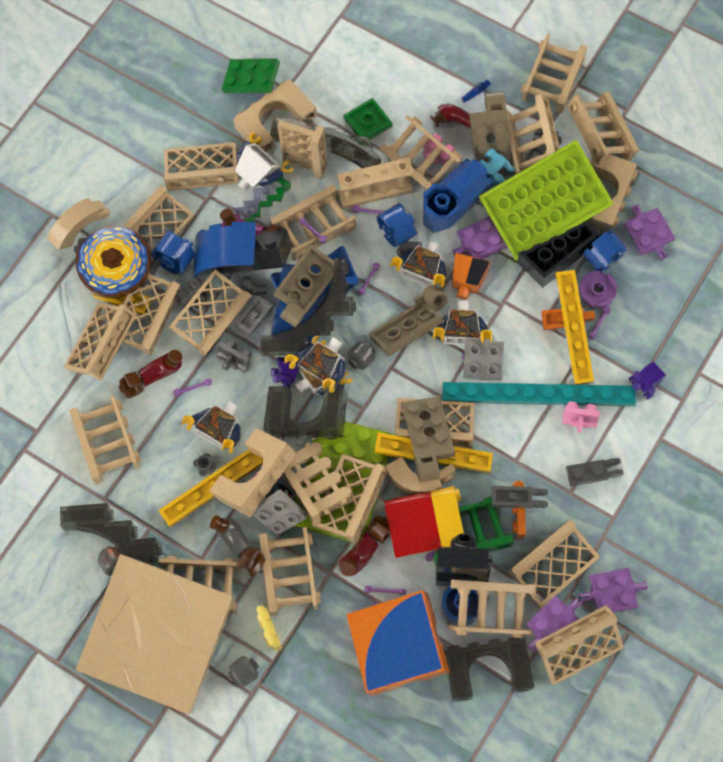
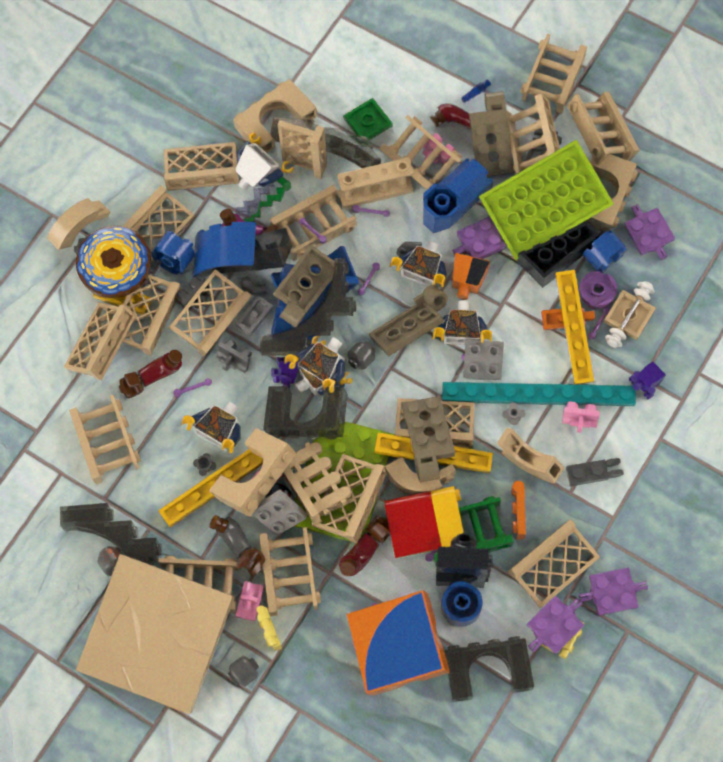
(249, 601): none -> bright pink hips
(251, 75): green plate -> none
(368, 589): medium lavender hinge -> none
(396, 225): blue brick -> none
(483, 590): tan fence -> none
(494, 164): medium azure animal -> none
(513, 419): none -> light grey plate
(517, 497): dark grey hinge -> none
(528, 459): none -> tan arch
(576, 634): tan fence -> none
(629, 314): none -> tan plate

